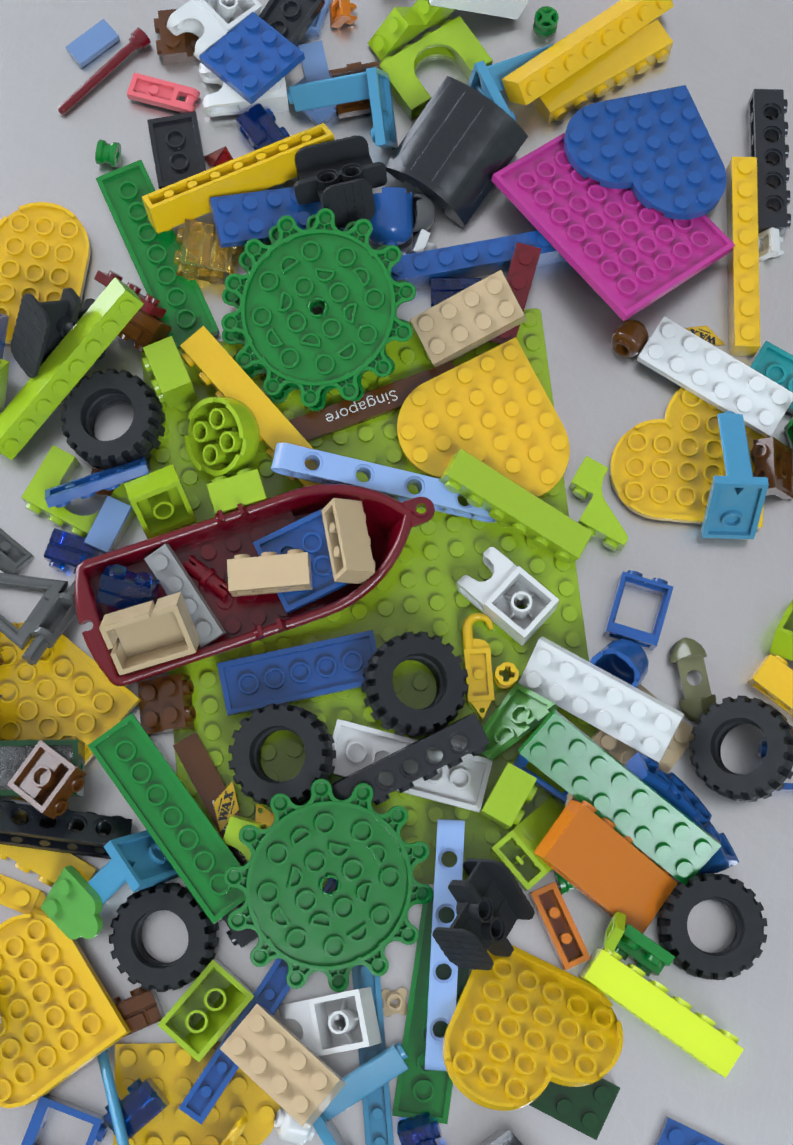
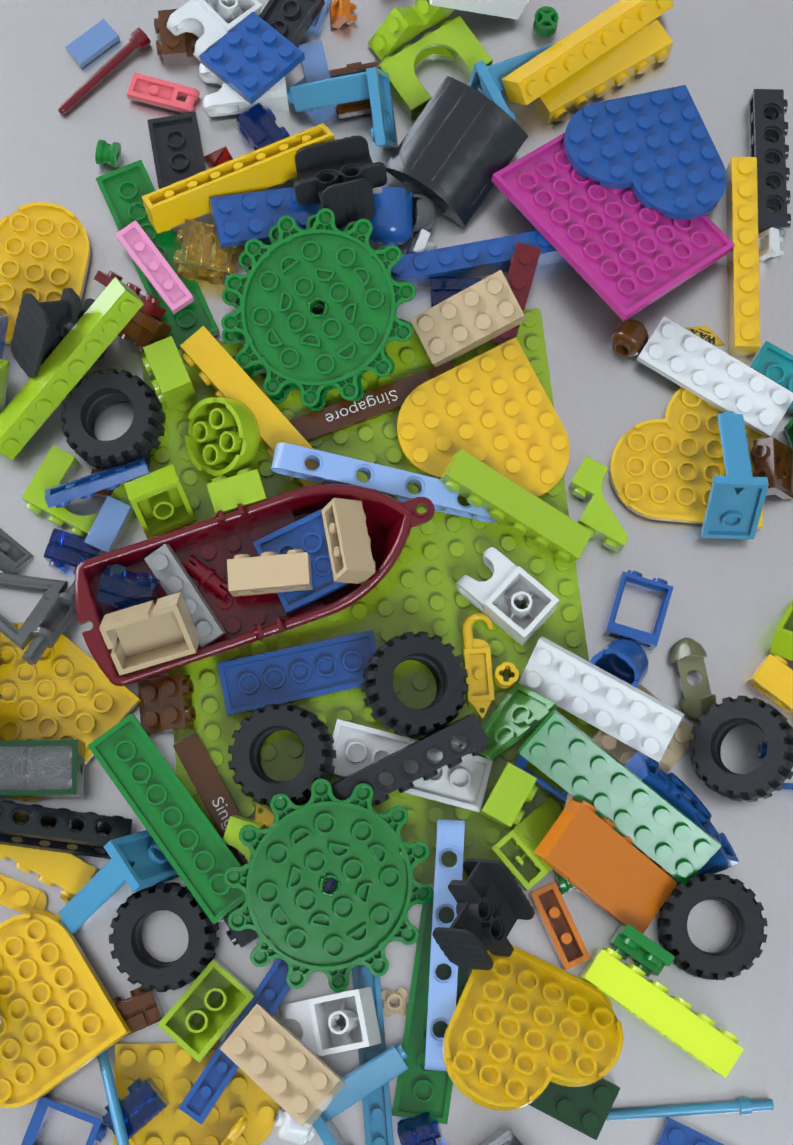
(47, 780): plate -> none
(74, 905): bright green plate -> none
(154, 267): none -> bright pink plate
(226, 806): yellow sticker -> none
(614, 931): lime tile -> none
(743, 1106): none -> dark azure bar

